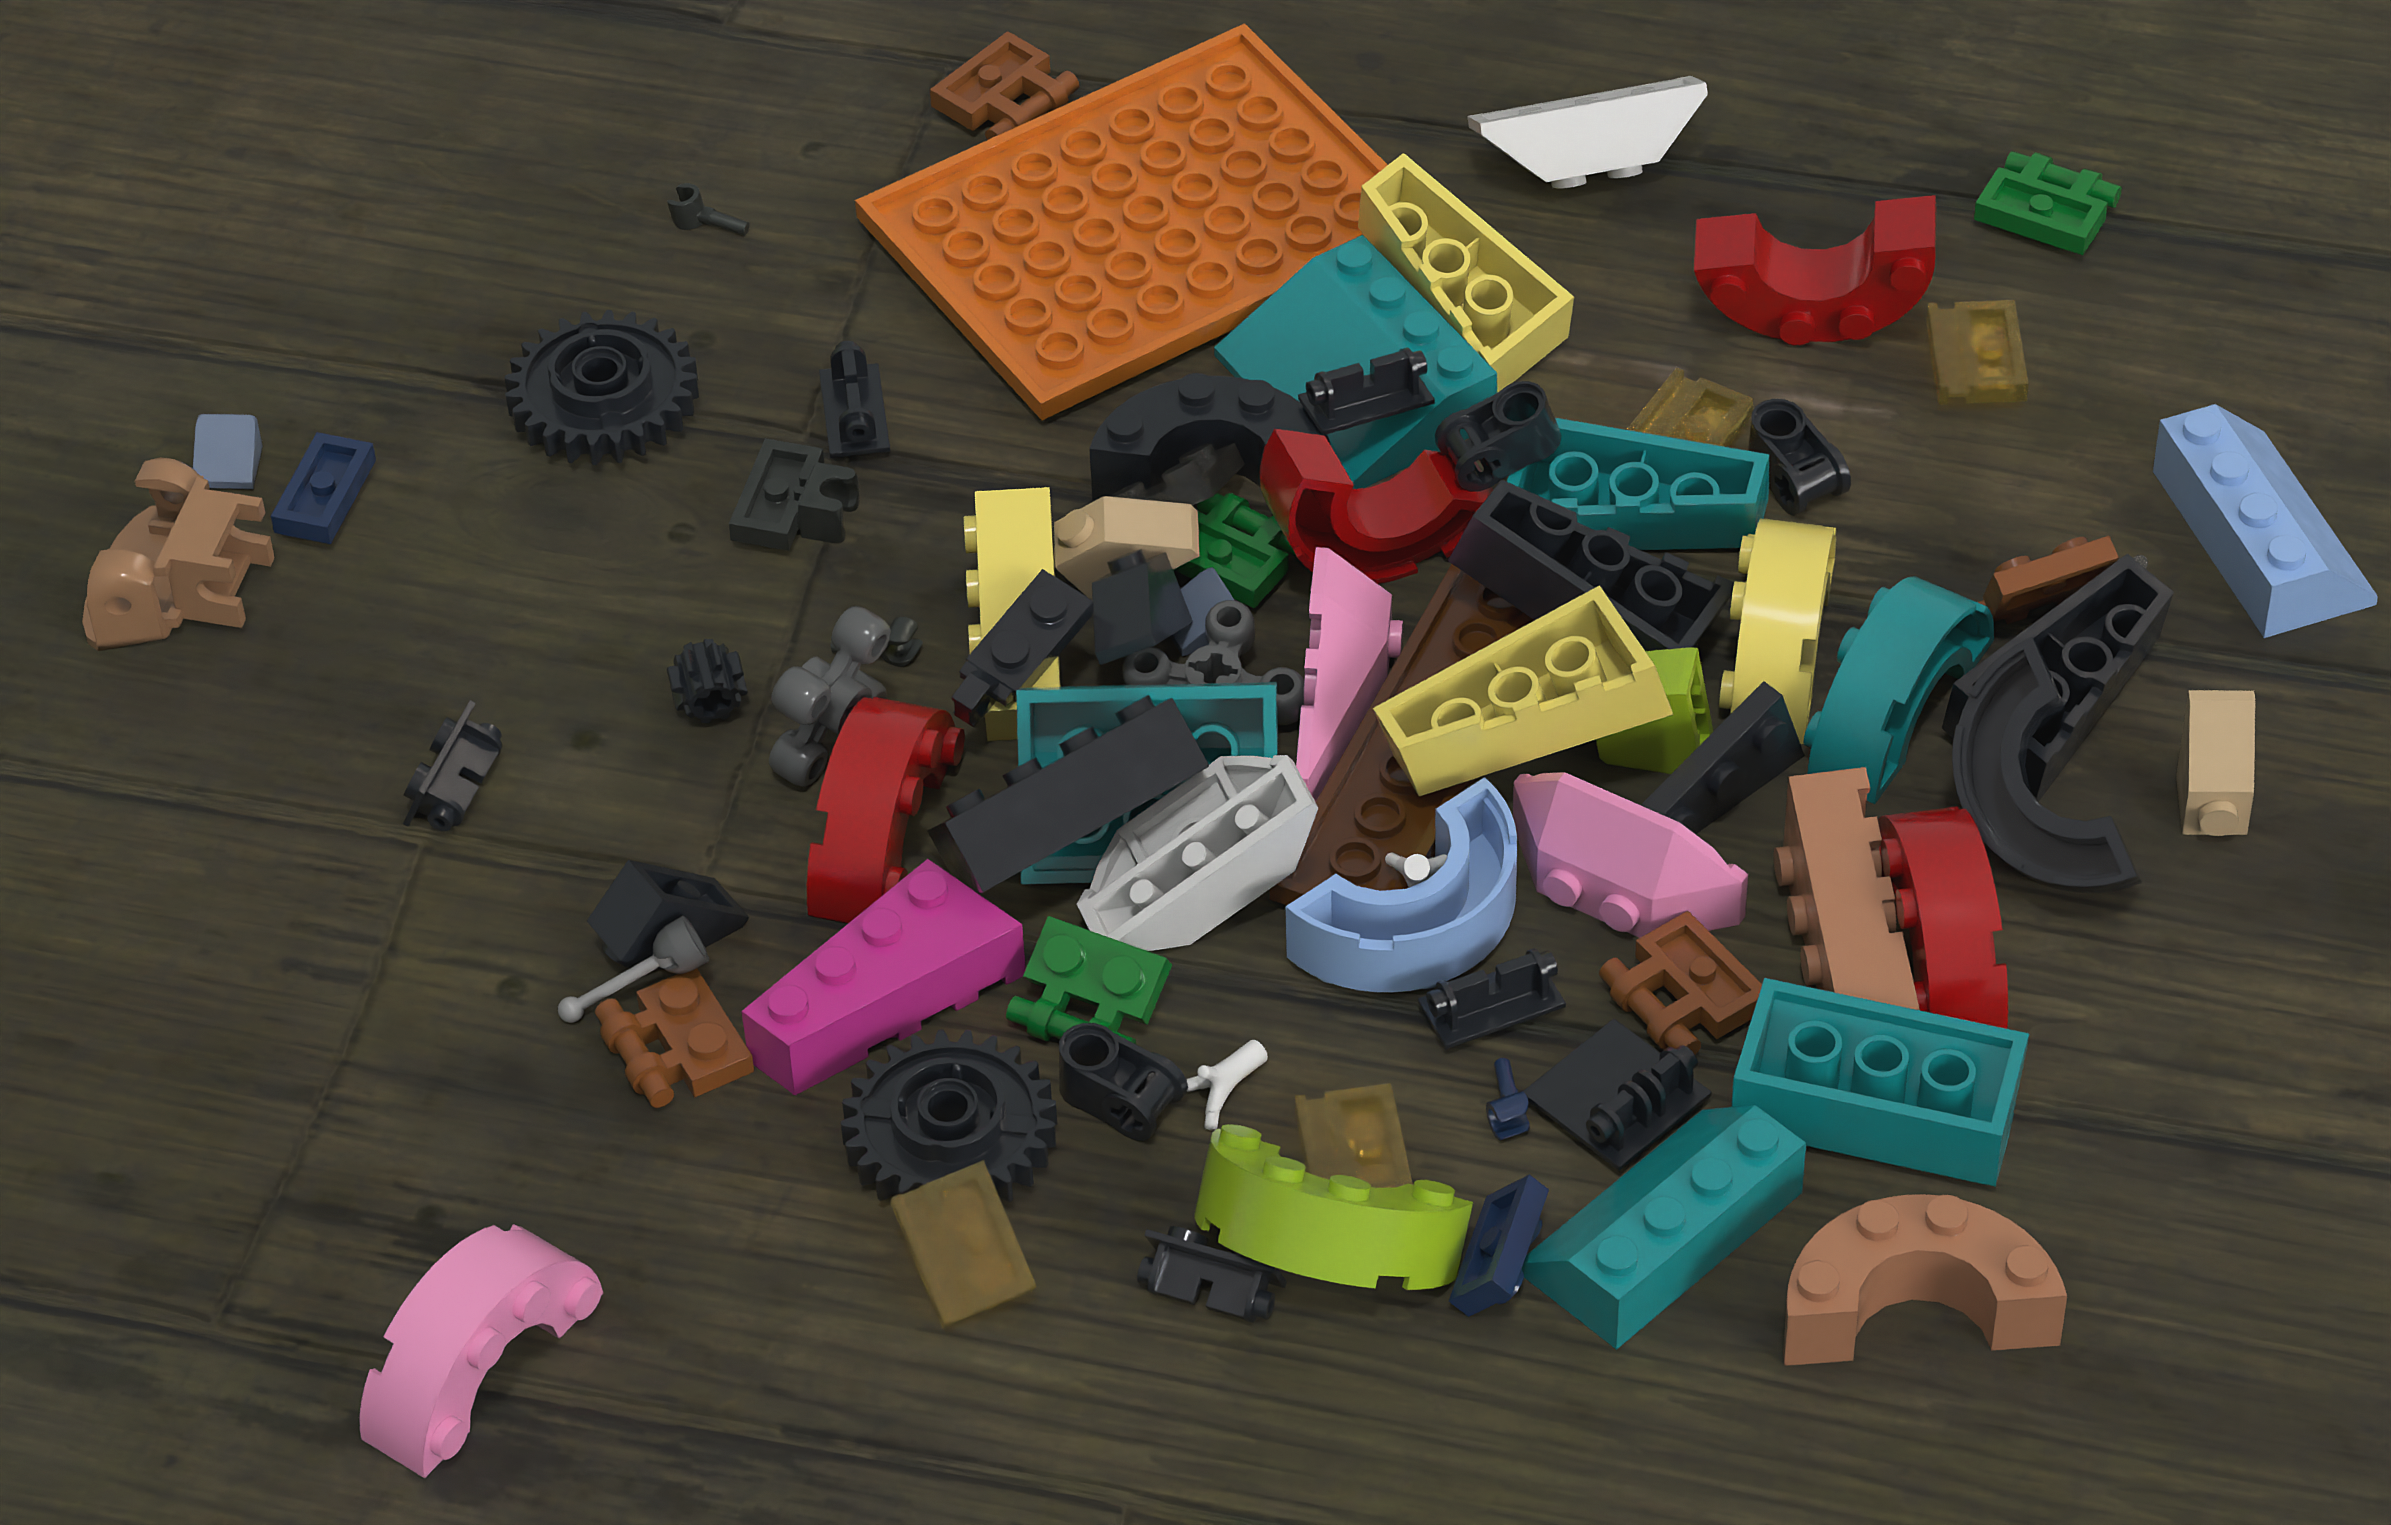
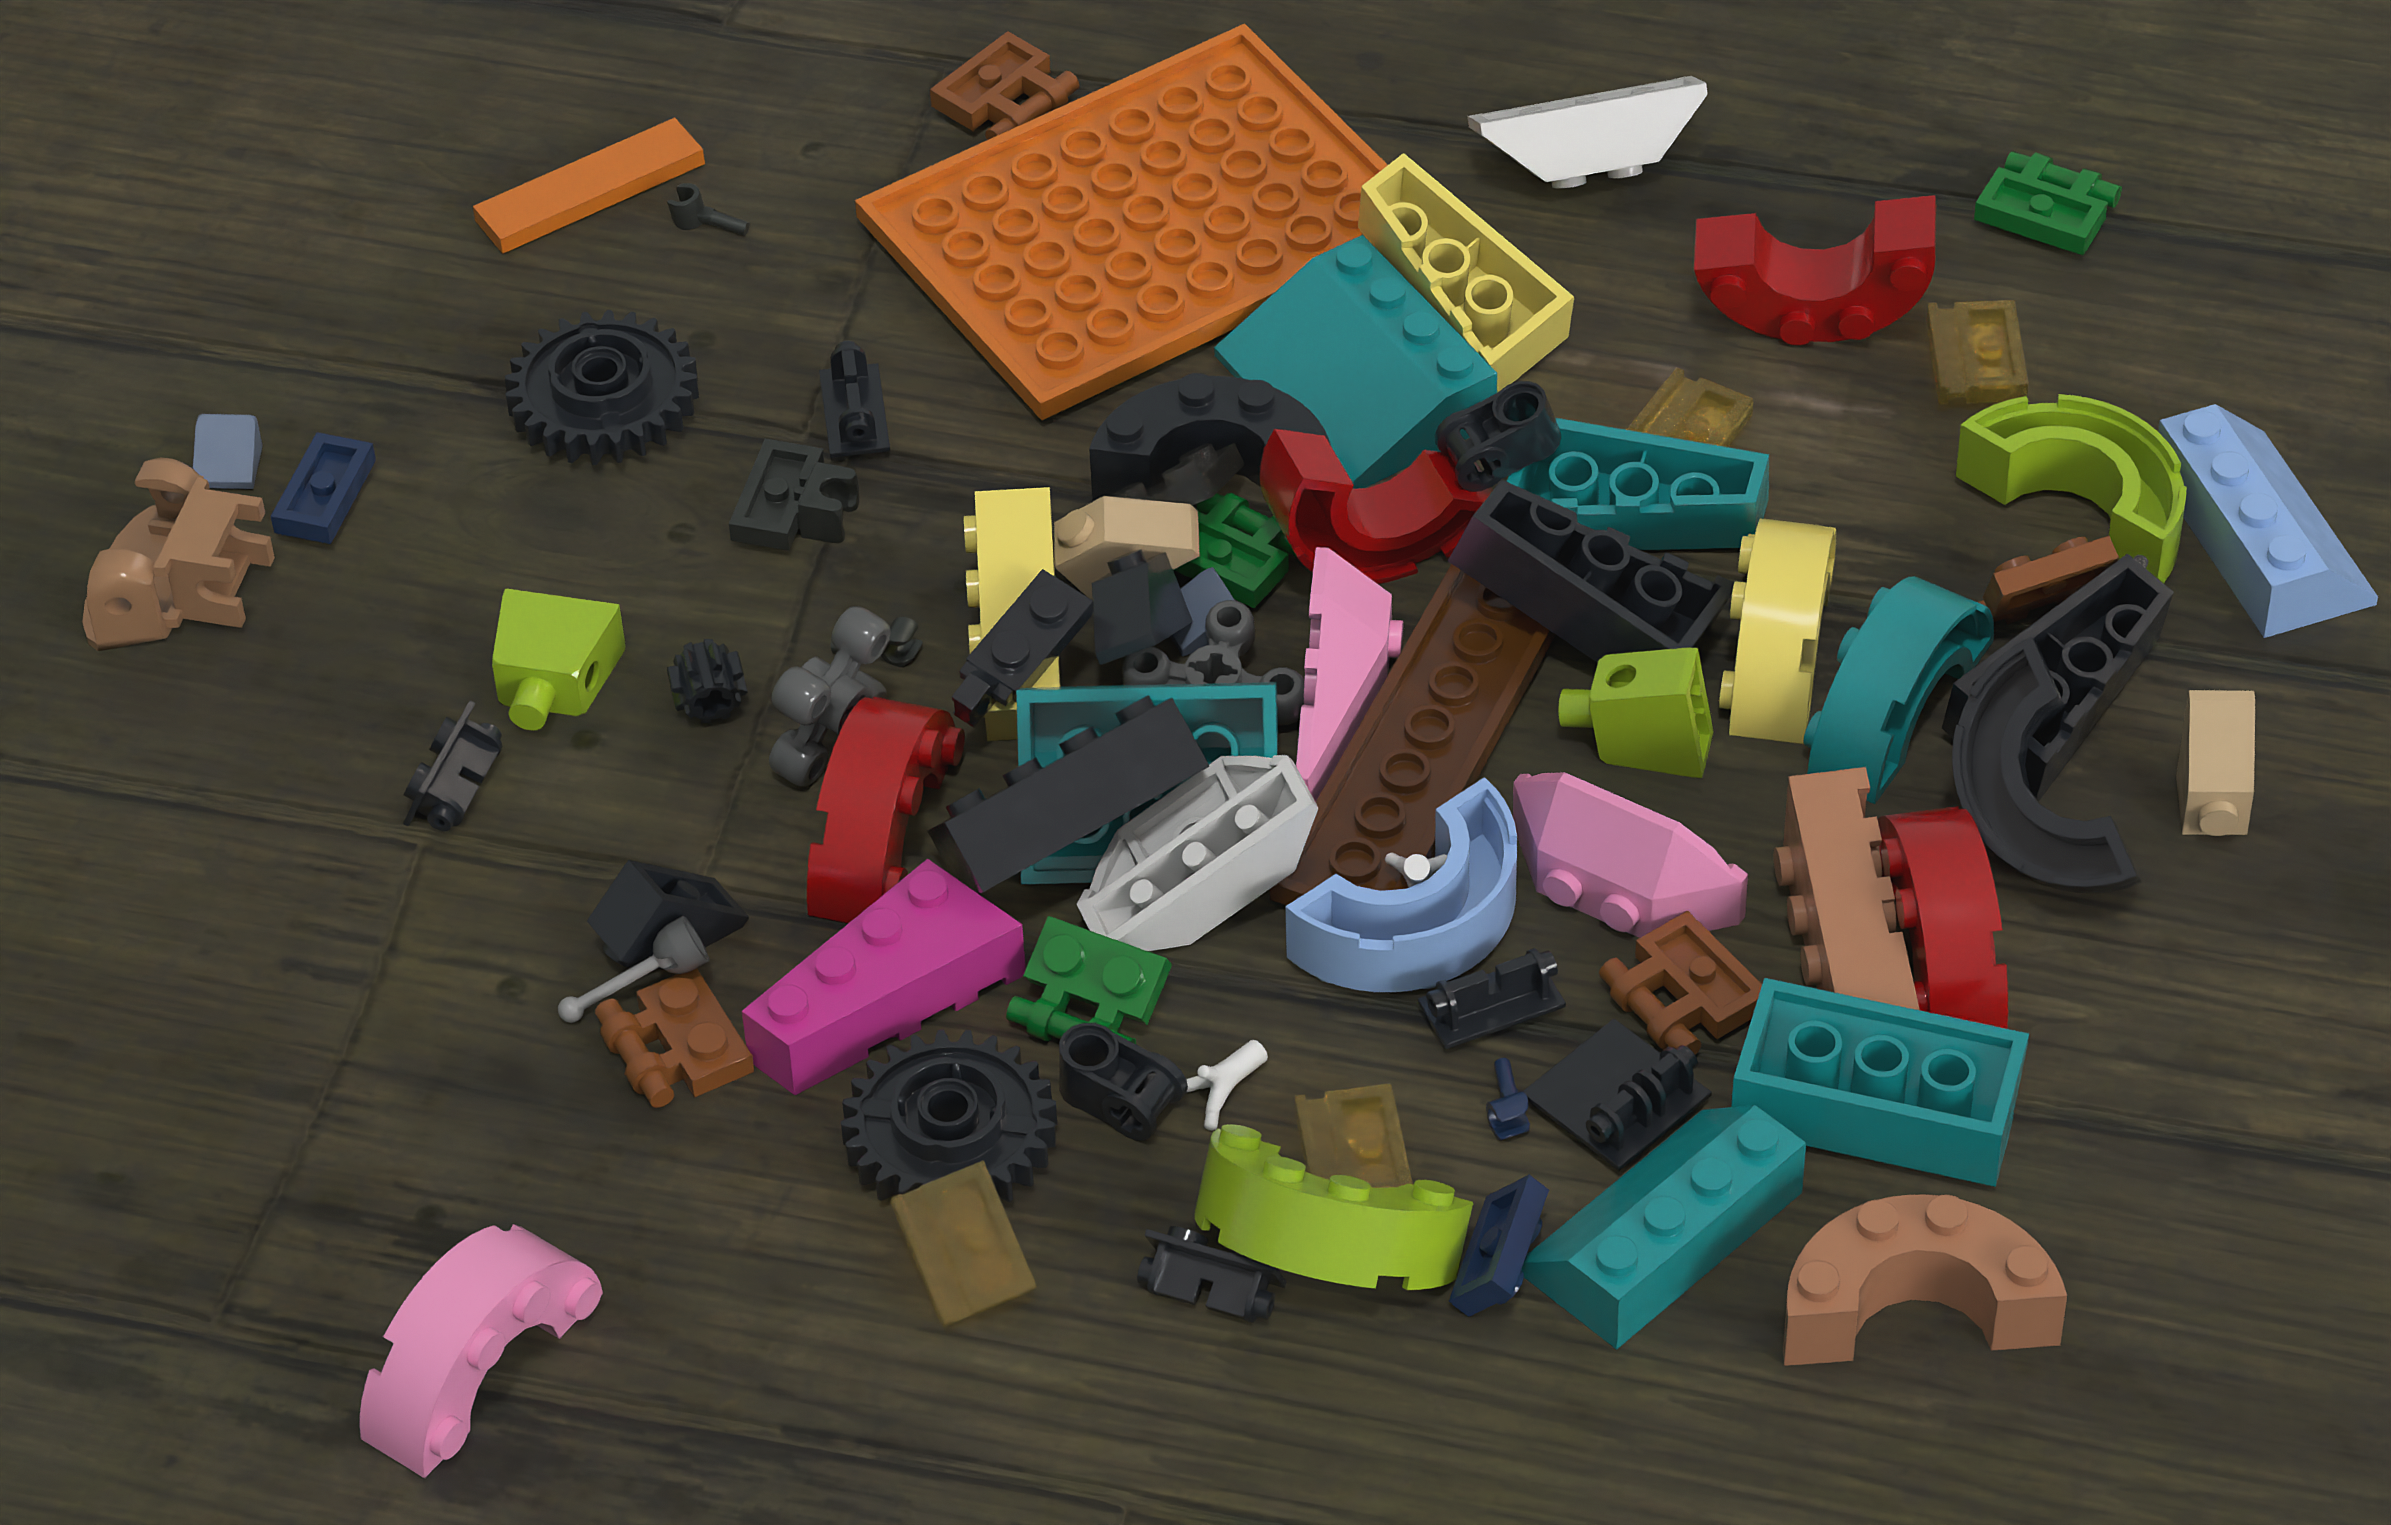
(553, 654): none -> lime torso
(588, 185): none -> orange tile
(1348, 398): black hinge -> none
(1525, 697): light yellow wedge -> none
(1731, 763): black wing -> none
(1800, 457): black piece -> none
(2086, 451): none -> lime brick

